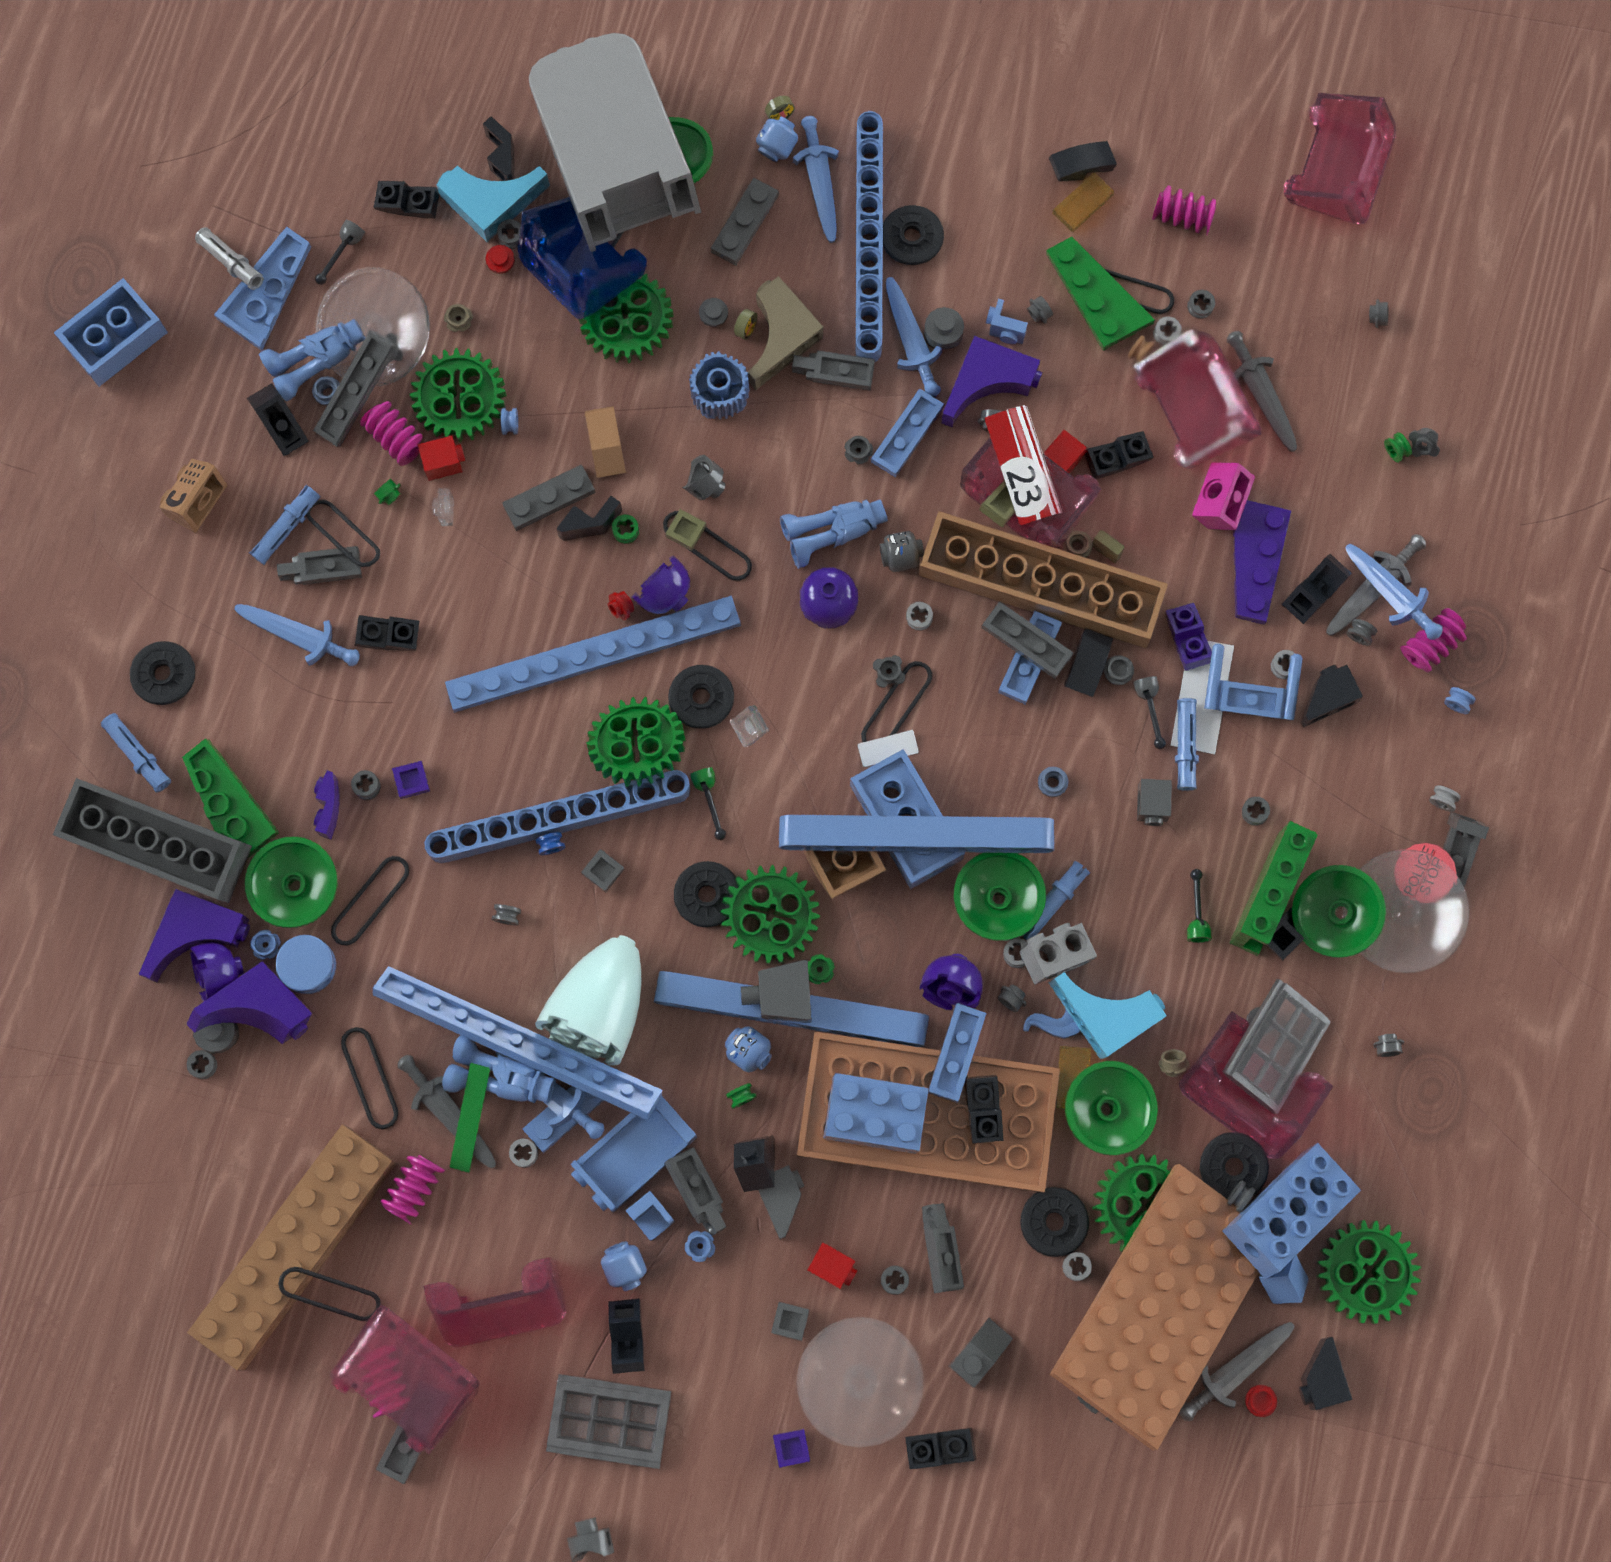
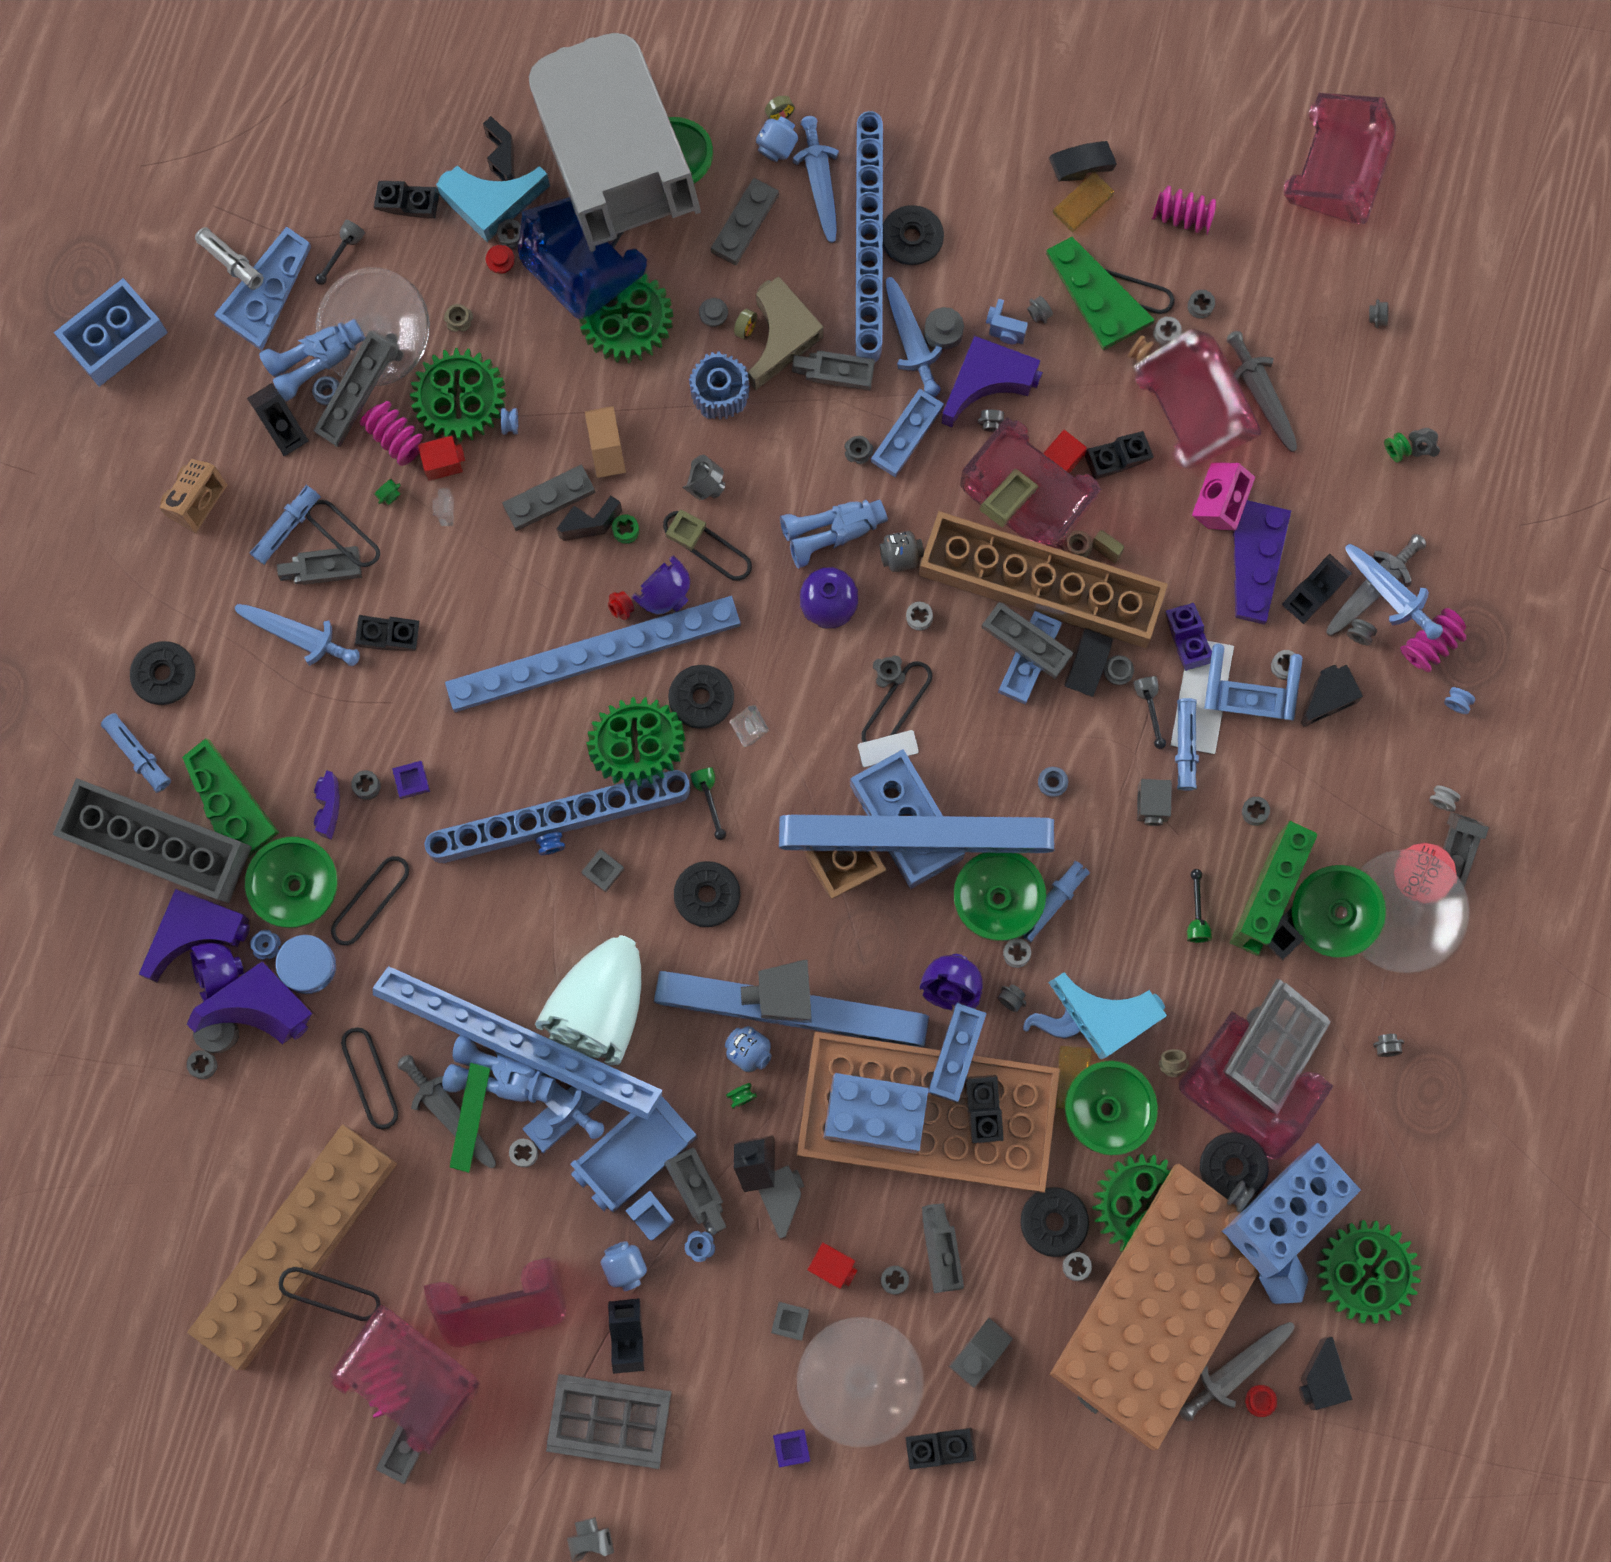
(411, 1187): dark pink piece -> none
(506, 914): dark grey bush -> none
(762, 941): green gear -> none
(820, 961): green plate -> none
(1023, 464): sticker -> none
(1059, 956): light grey brick -> none

